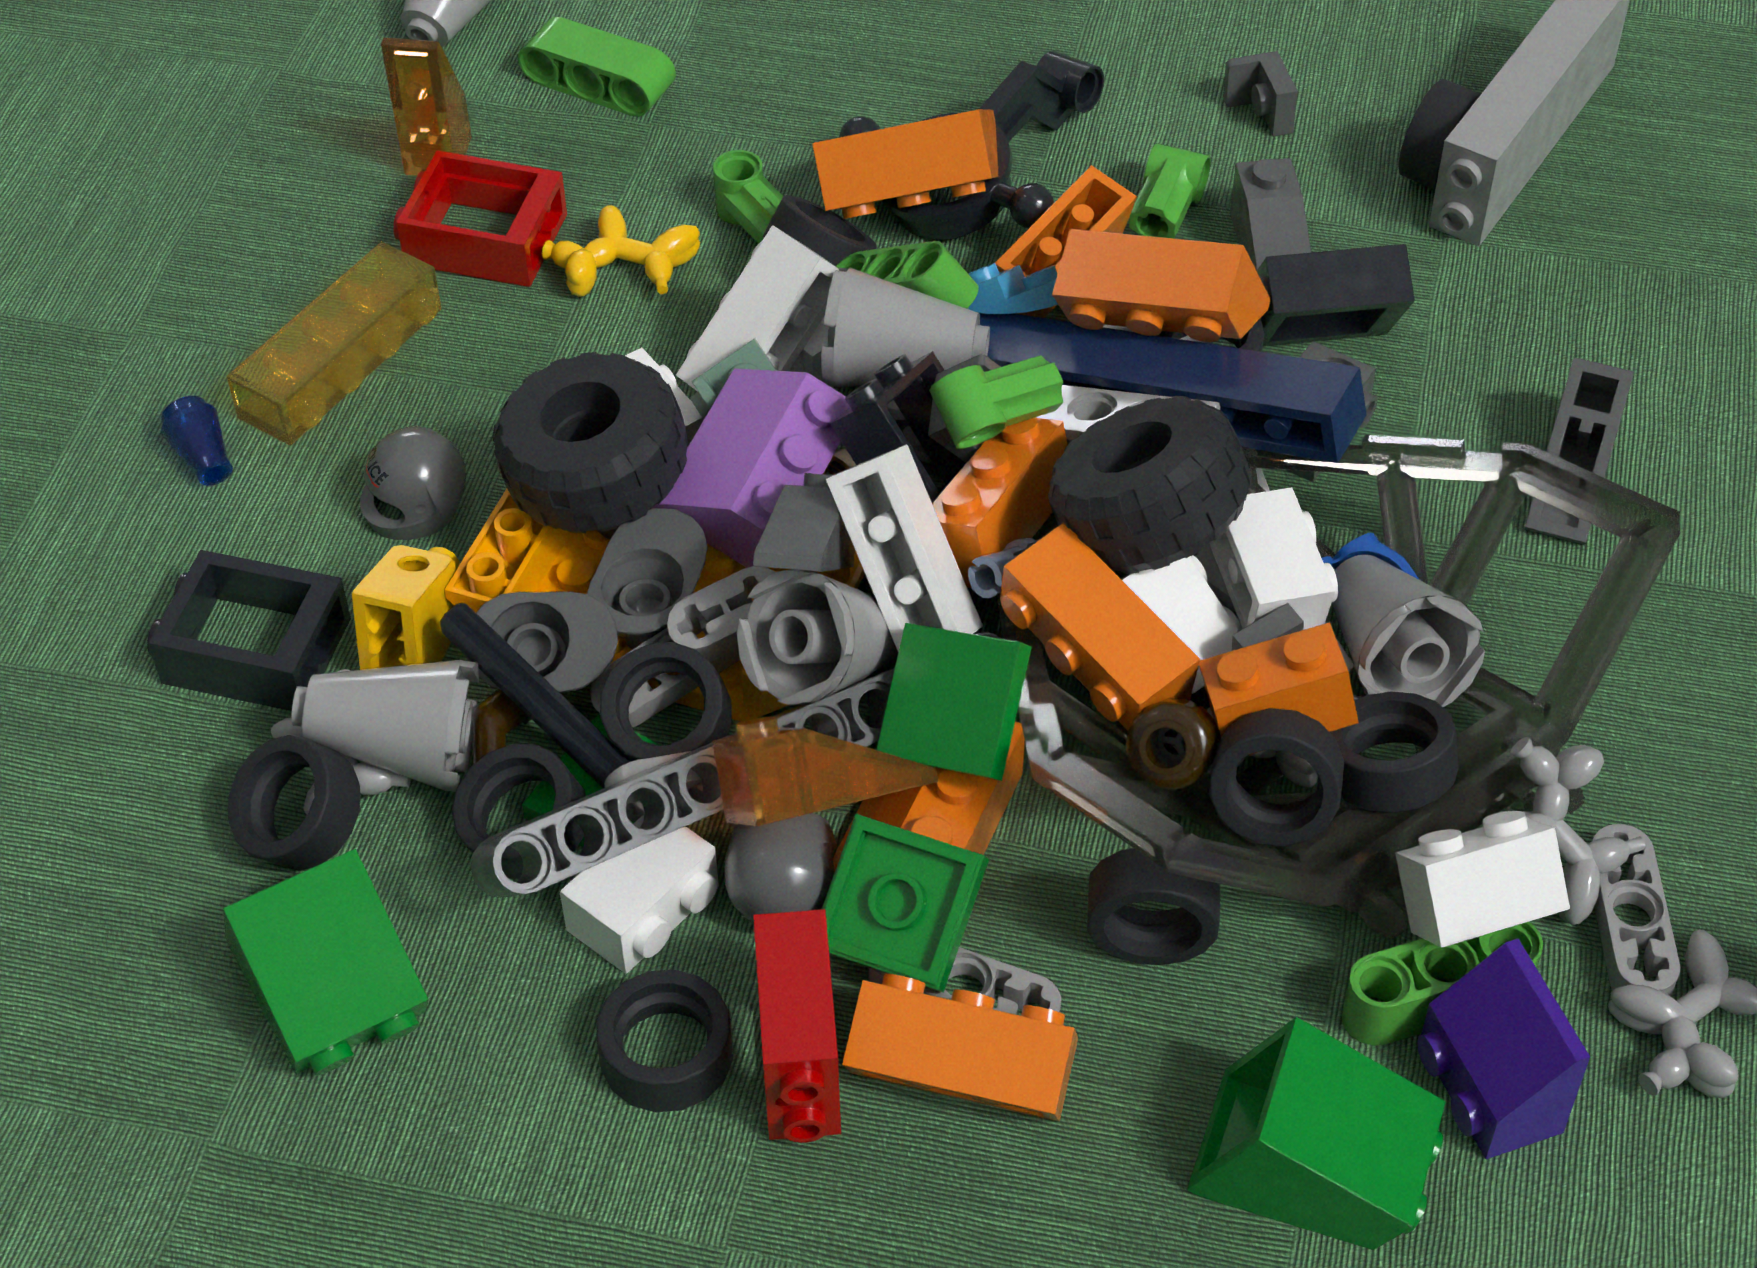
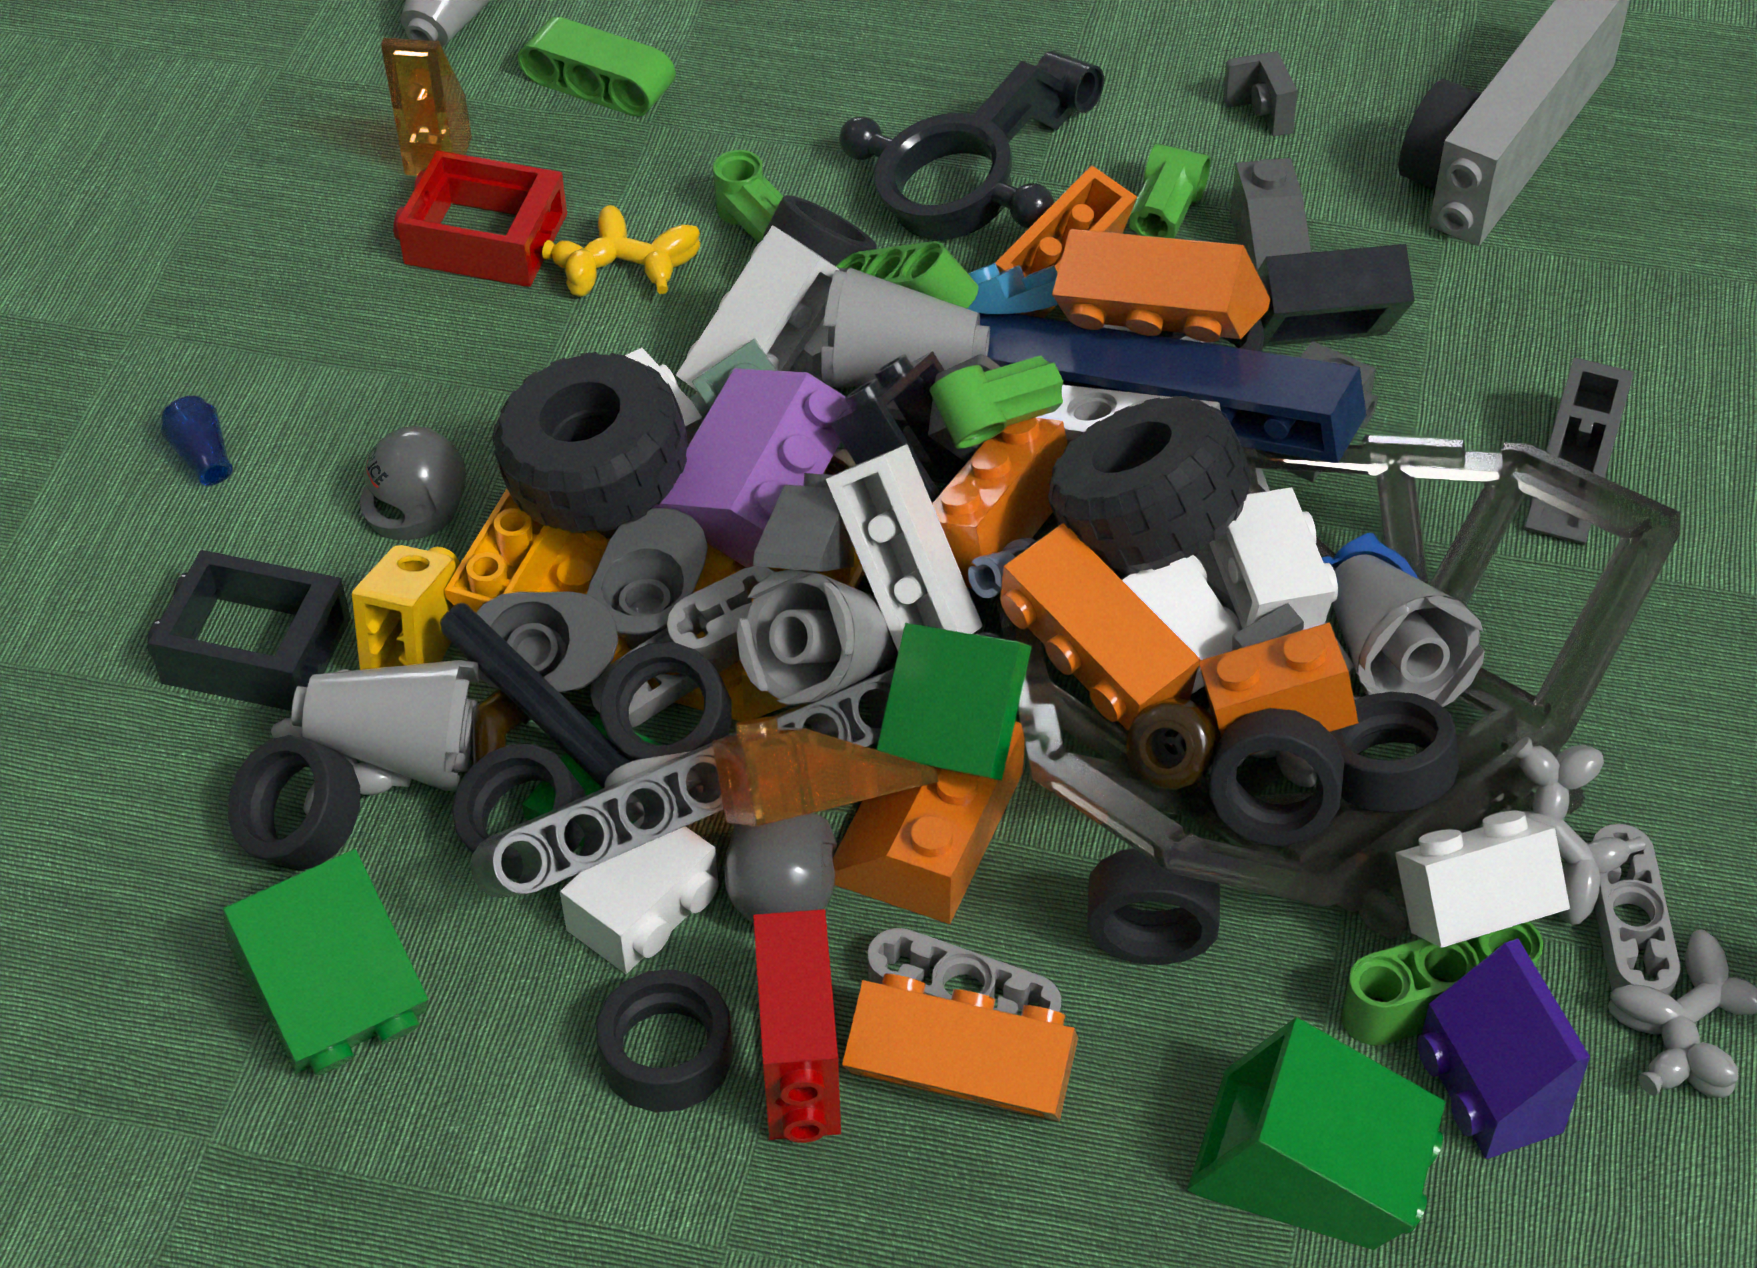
(334, 343): clear yellow brick -> none
(901, 901): green tile -> none
(908, 162): orange slope -> none

